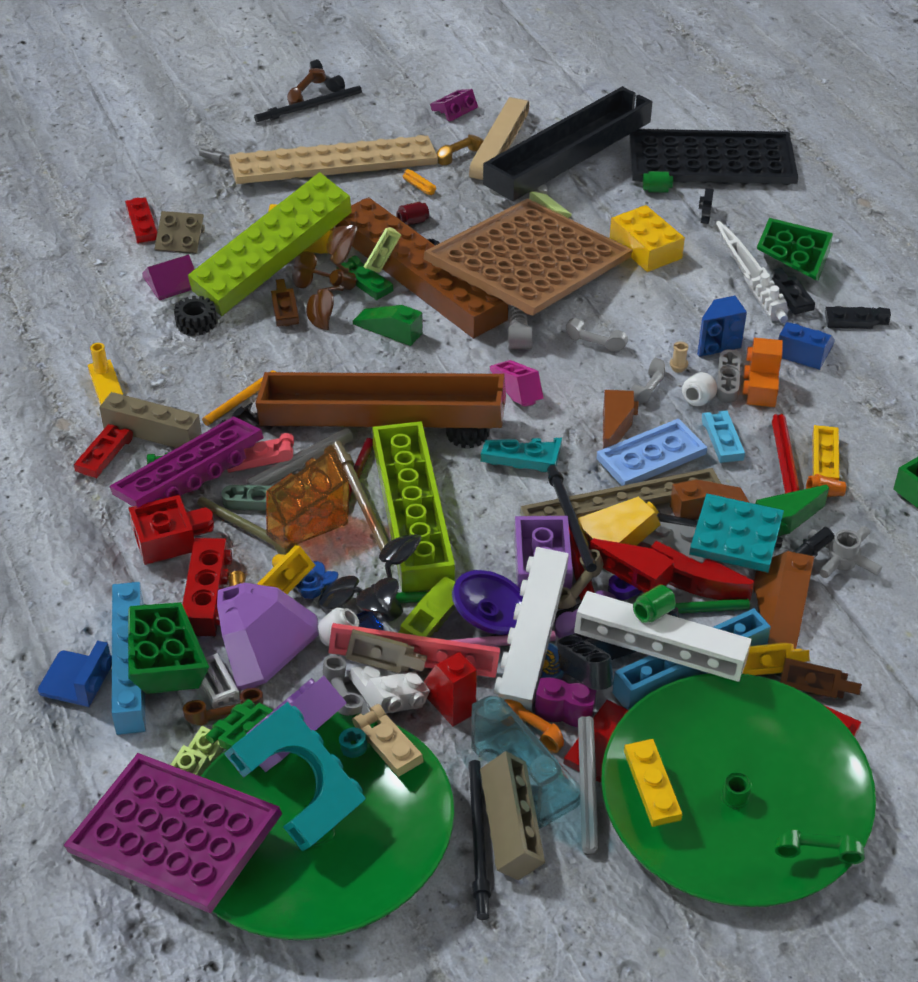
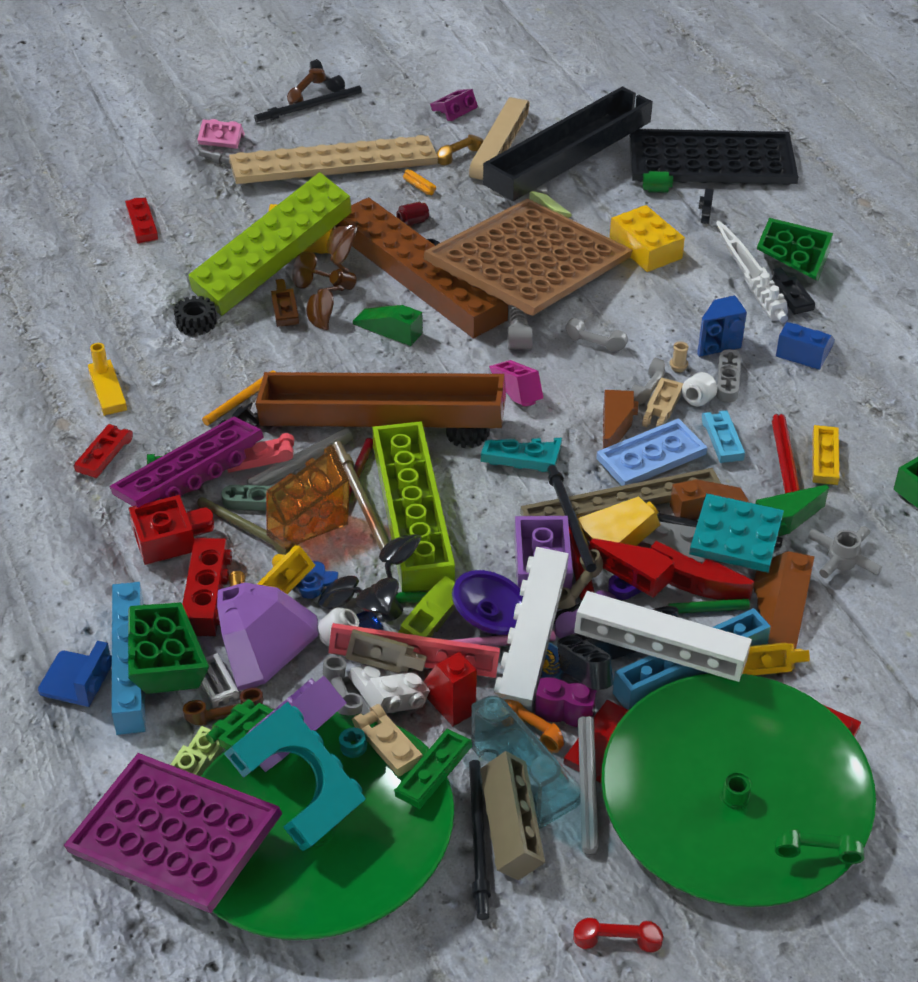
(150, 420): dark tan brick -> none
(169, 277): magenta slope -> none
(179, 232): dark tan hinge -> none
(220, 133): none -> bright pink bracket
(368, 280): green plate -> none
(382, 250): yellowish green slope -> none
(433, 768): none -> green tile
(588, 930): none -> red bar
(652, 782): yellow plate -> none
(654, 604): green brick -> none
(663, 401): none -> tan hinge
(762, 372): orange brick -> none
(816, 542): black axle -> none
(817, 679): reddish brown hinge -> none
(836, 487): orange cone -> none
(856, 317): black hinge -> none

